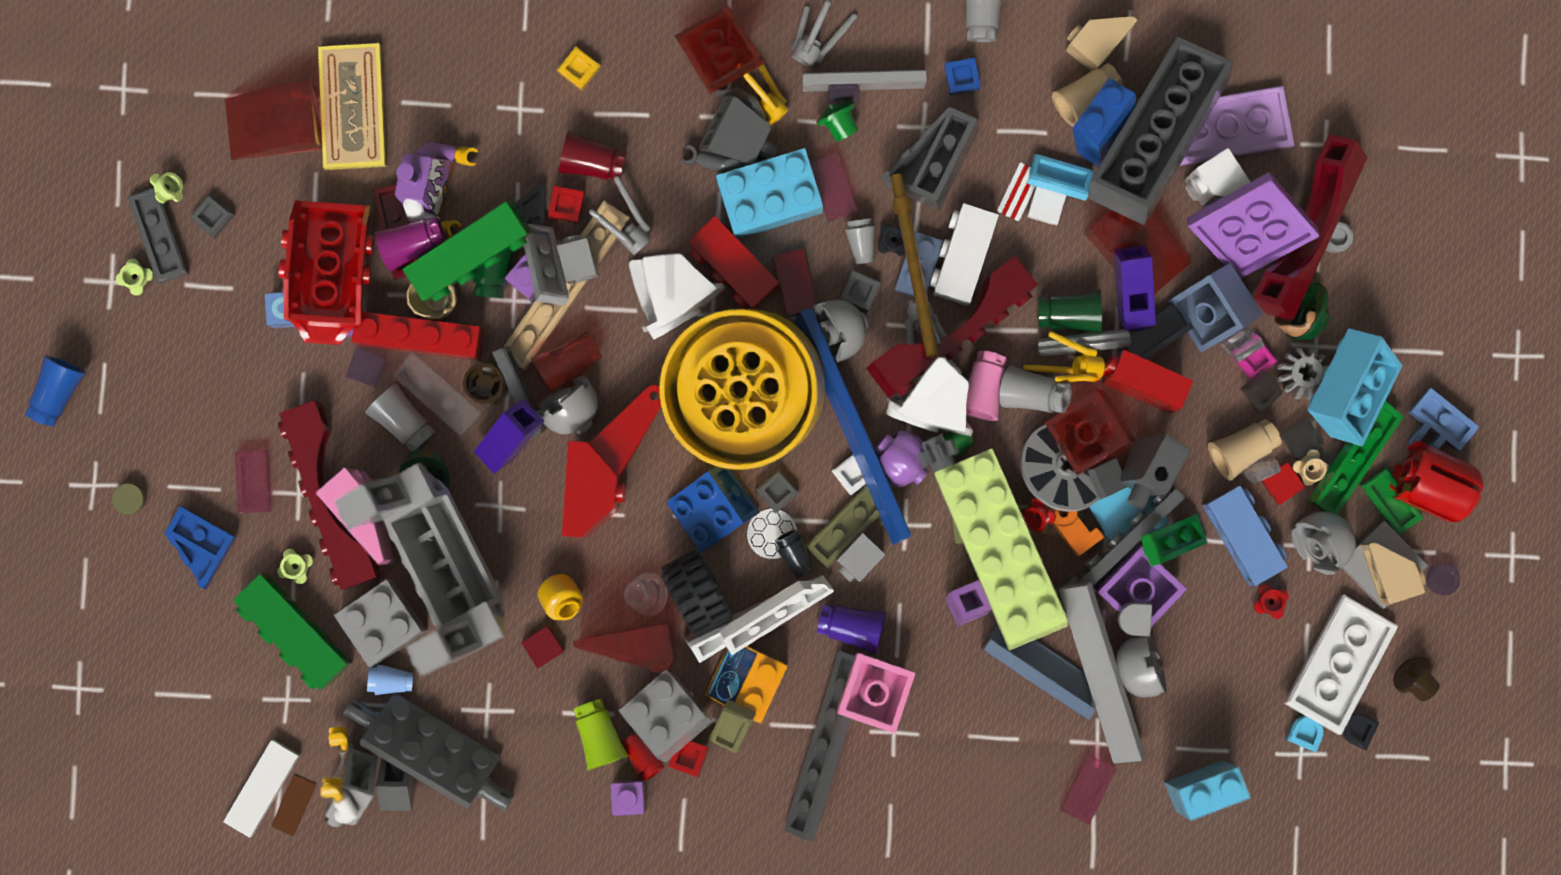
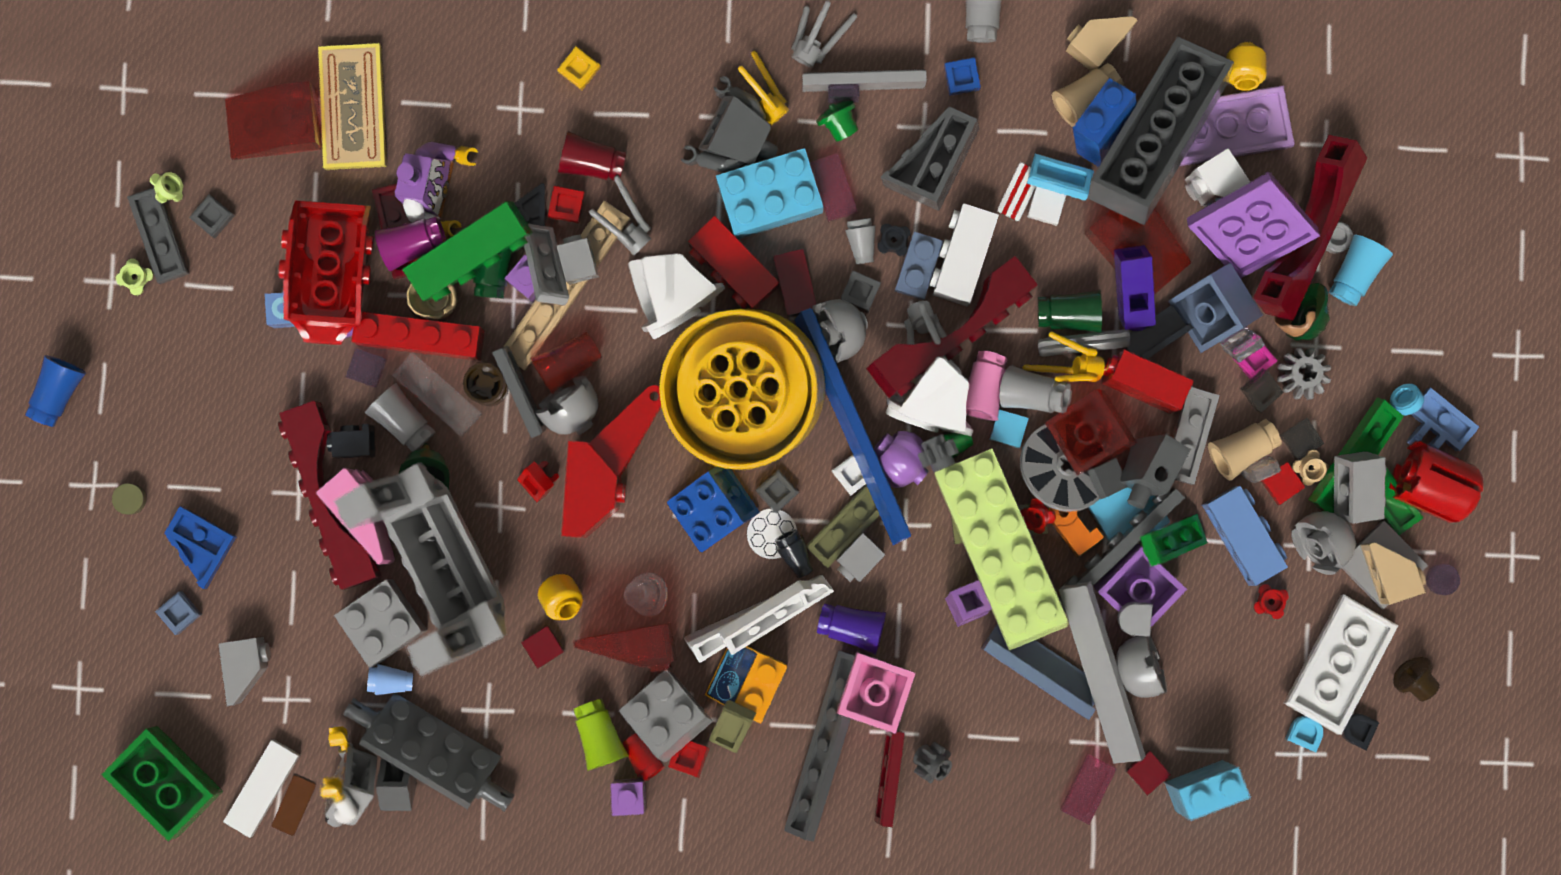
(162, 782): none -> green brick
(178, 613): none -> sand blue tile
(242, 666): none -> light grey slope
(253, 481): clear pink tile -> none
(286, 569): yellowish green plate -> none
(292, 631): green brick -> none
(352, 442): none -> black brick
(508, 436): dark purple brick -> none
(536, 481): none -> red tile
(696, 593): black tyre -> none
(718, 50): clear red slope -> none
(889, 778): none -> dark red tile
(903, 206): pearl gold bar -> none
(932, 762): none -> dark grey gear
(1009, 429): none -> medium azure tile
(1148, 773): none -> dark red tile
(1194, 429): none -> light grey plate
(1248, 66): none -> yellow head
(1355, 386): medium azure brick -> none
(1359, 269): none -> medium azure plant
(1359, 487): none -> light grey brick
(1407, 399): none -> medium azure tile

